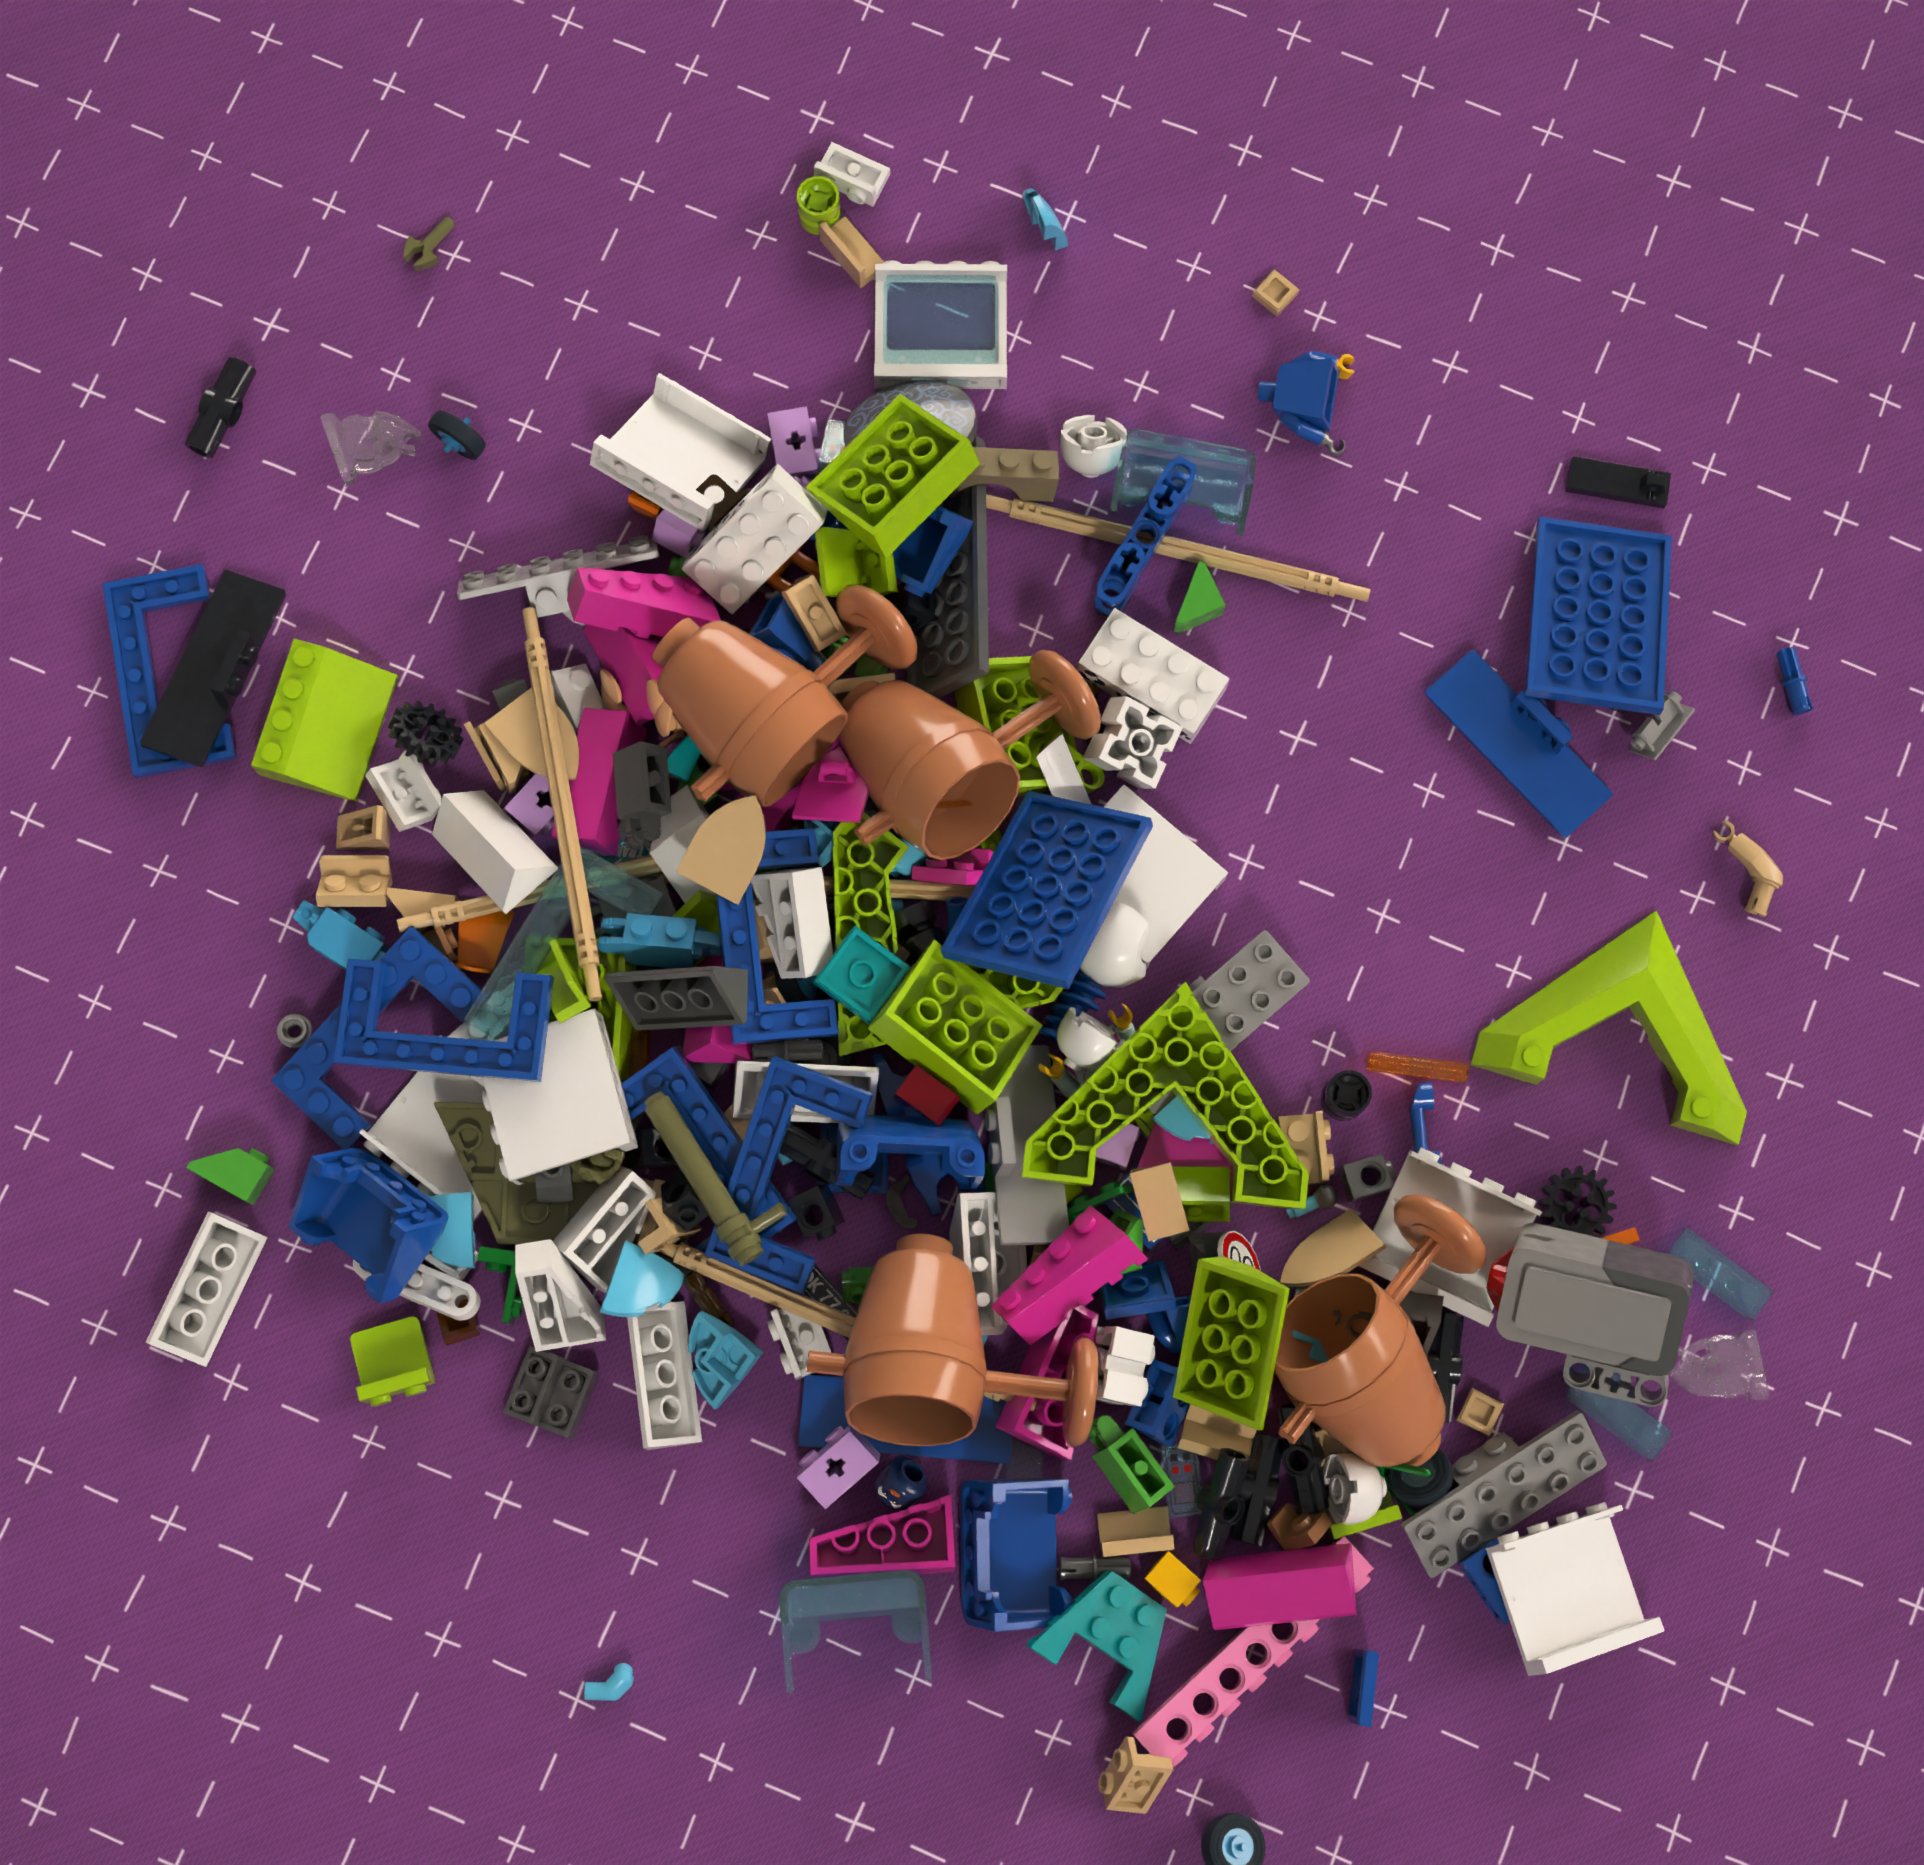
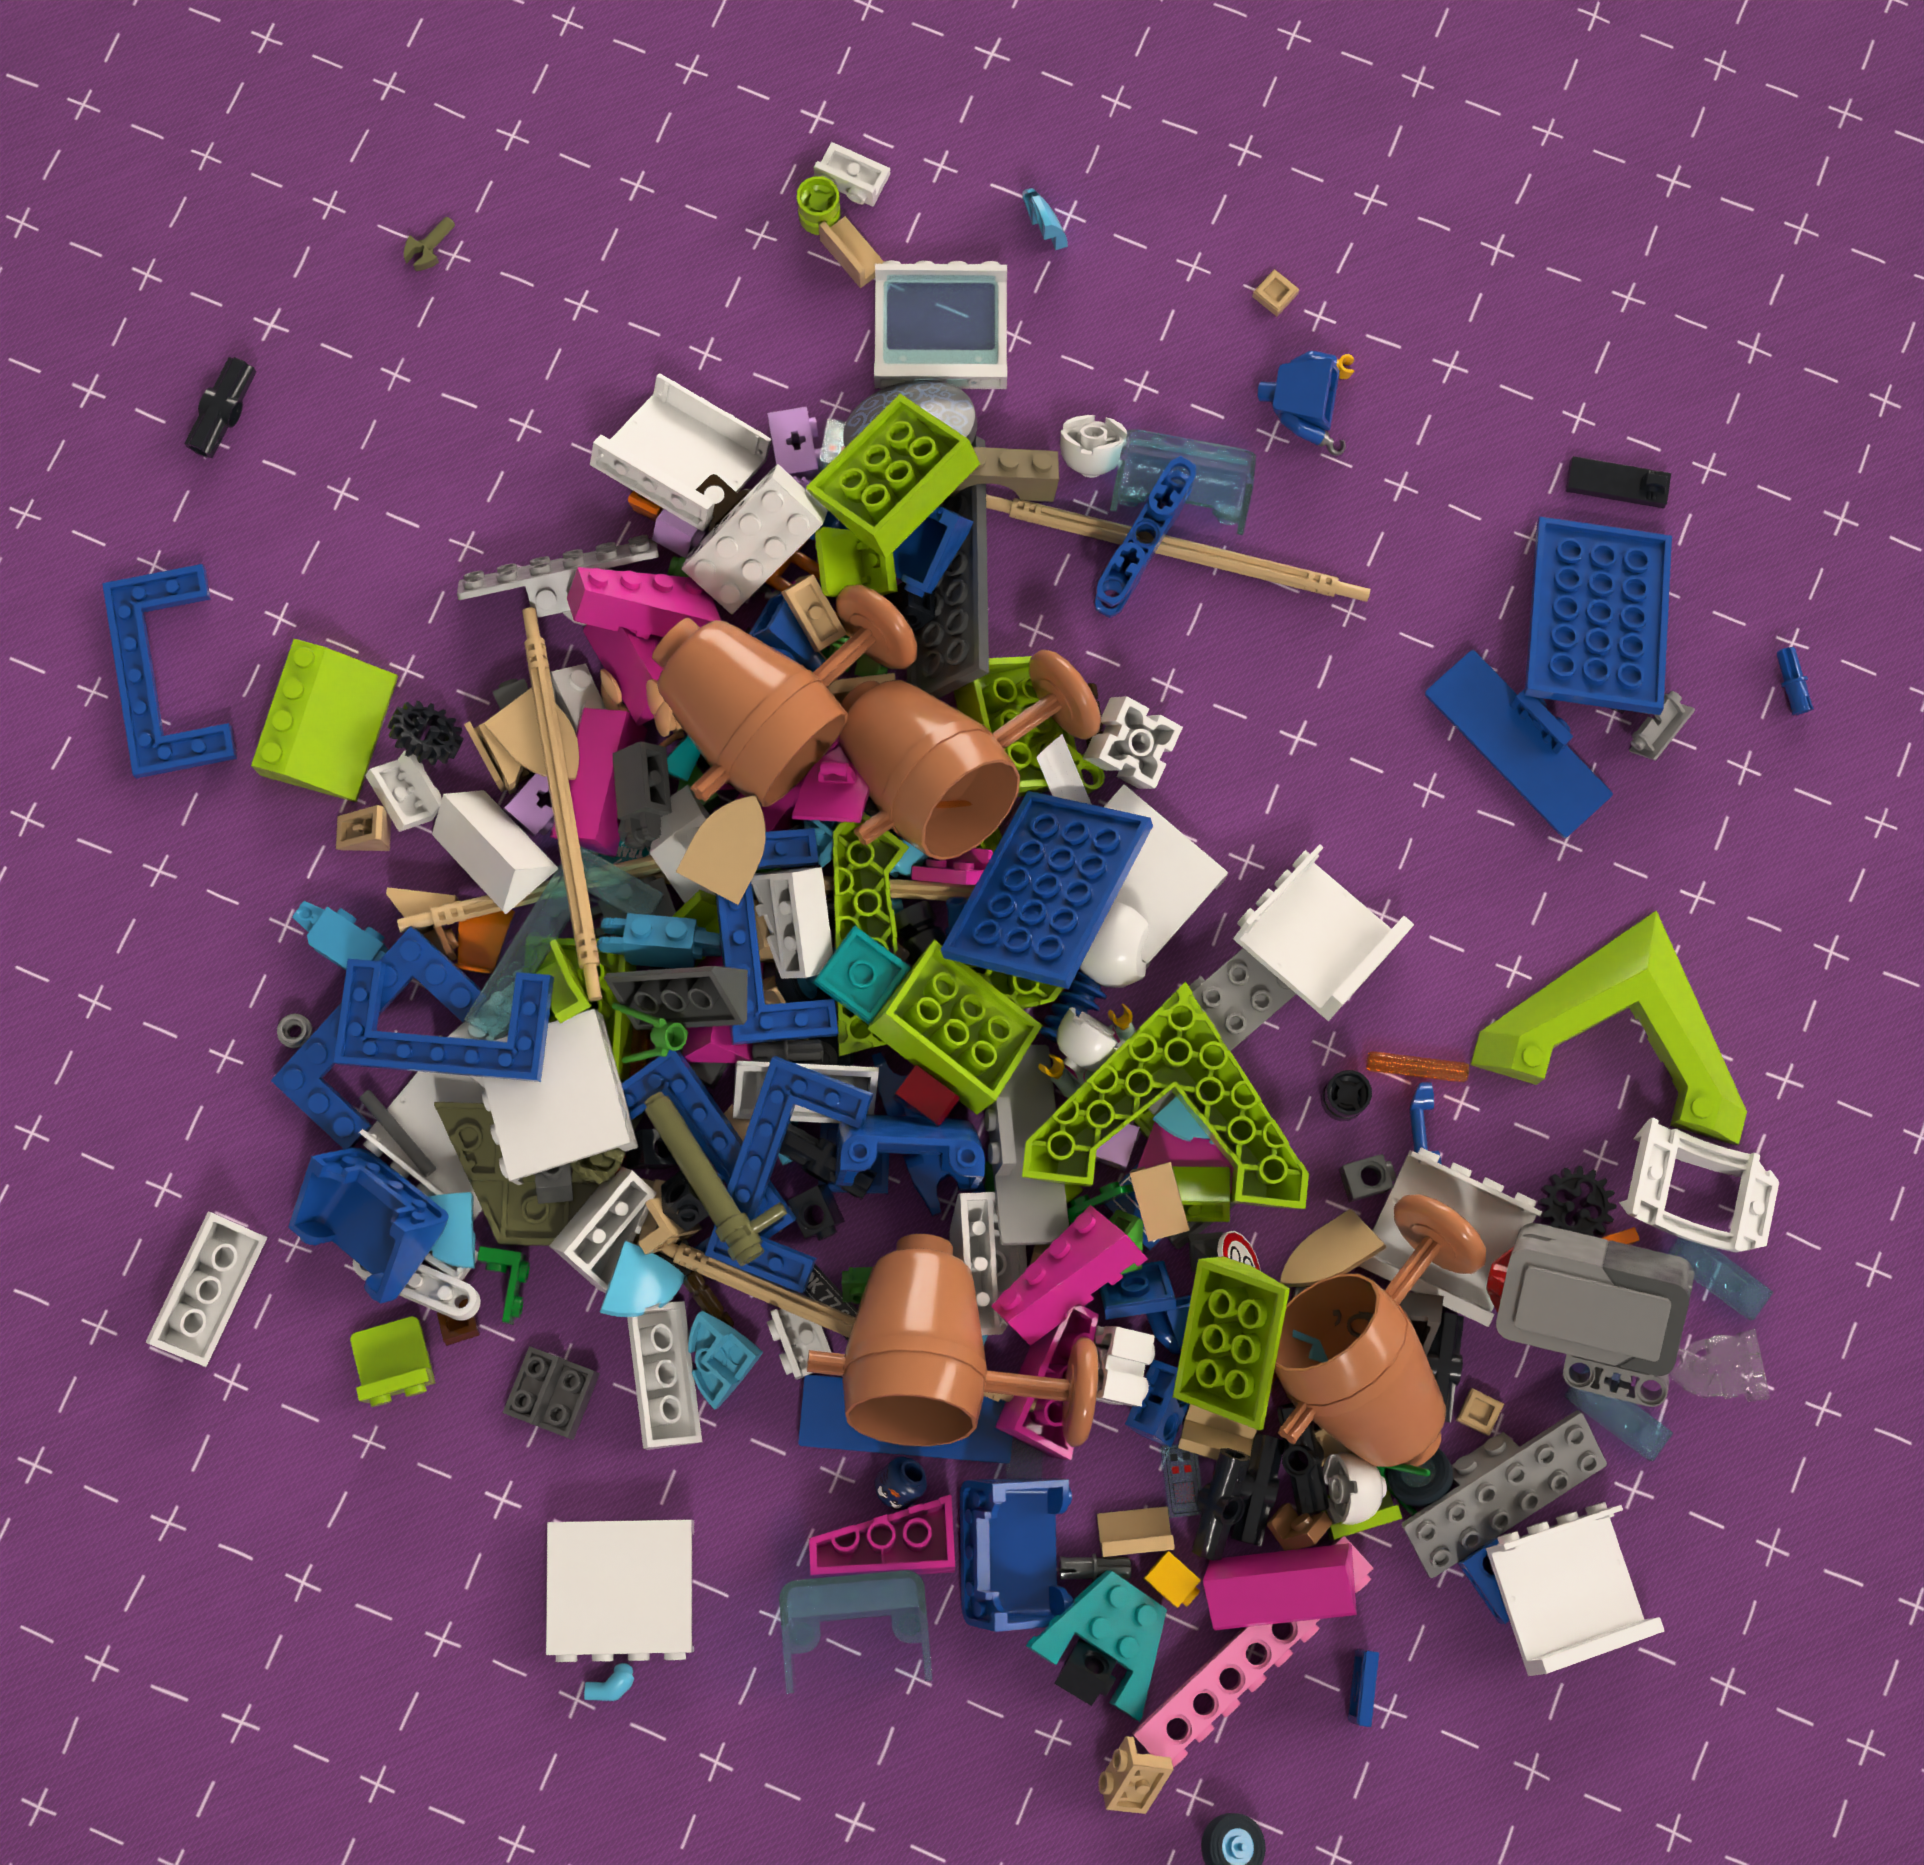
(213, 668): black bracket -> none
(236, 1172): bright green slope -> none
(354, 881): tan bracket -> none
(368, 443): clear piece -> none
(397, 1133): none -> dark grey bar
(456, 435): black wheel -> none
(555, 1298): white wedge -> none
(619, 1589): none -> white panel
(664, 1034): none -> bright green plant
(830, 1483): lavender brick -> none
(896, 1205): clear smoke piece -> none
(1087, 1673): none -> black brick
(1128, 1464): bright green hinge -> none
(1153, 672): white brick -> none
(1201, 601): bright green slope -> none
(1308, 1139): tan bracket -> none
(1317, 936): none -> white panel
(1323, 1197): piece -> none
(1652, 1179): none -> white wedge
(1759, 865): tan arm -> none

